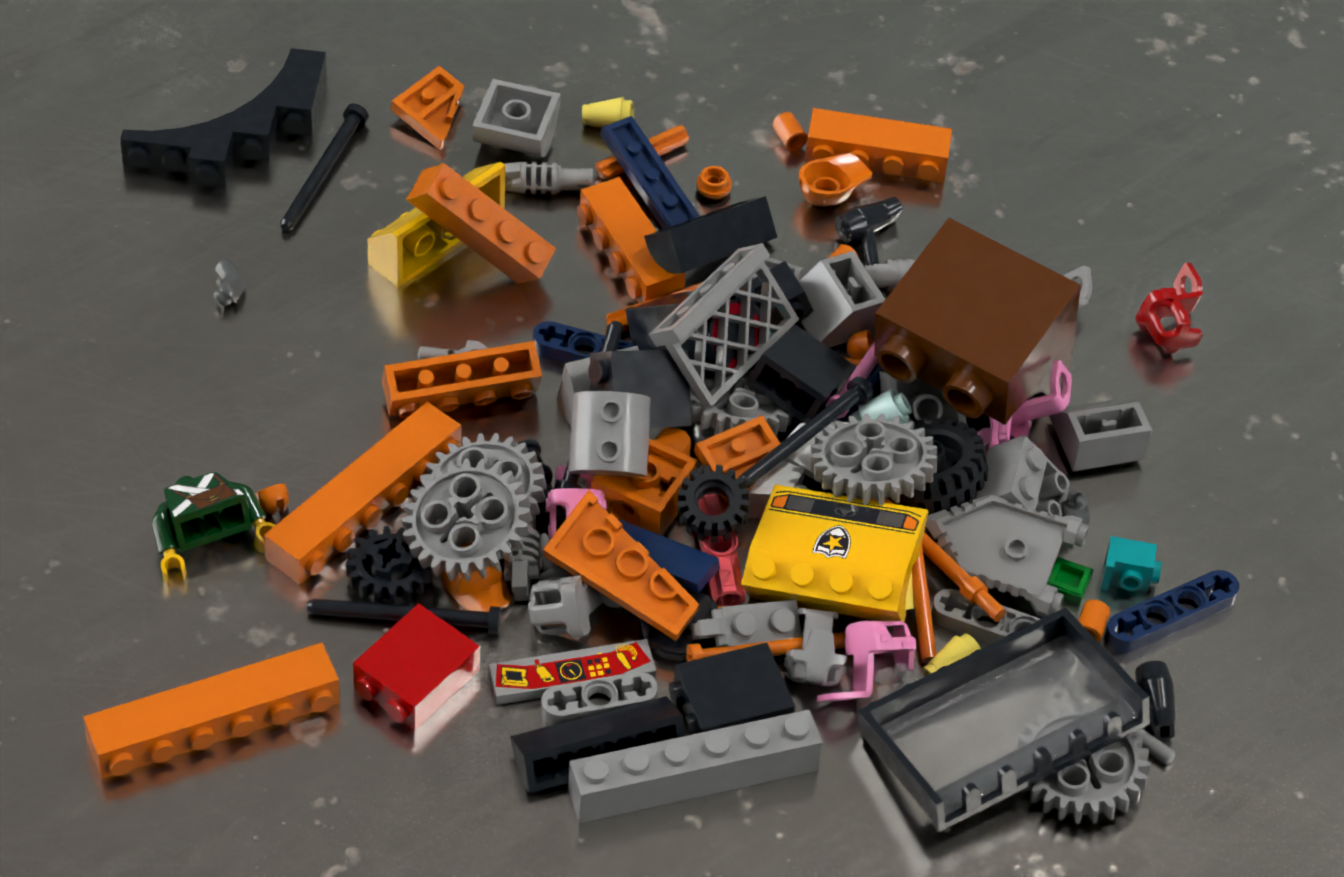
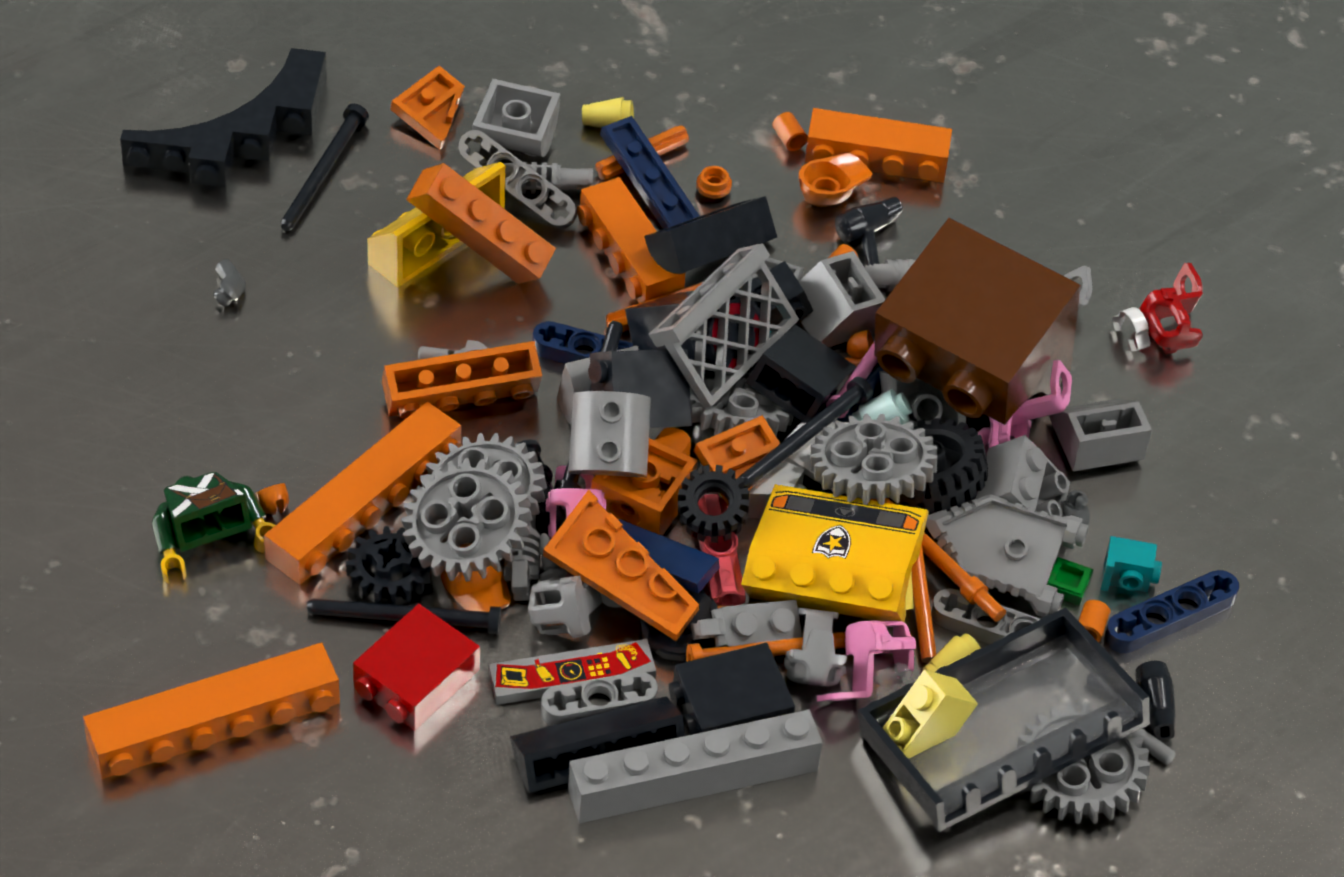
(520, 175): none -> light grey beam
(929, 713): none -> light yellow slope
(1140, 324): none -> white piece

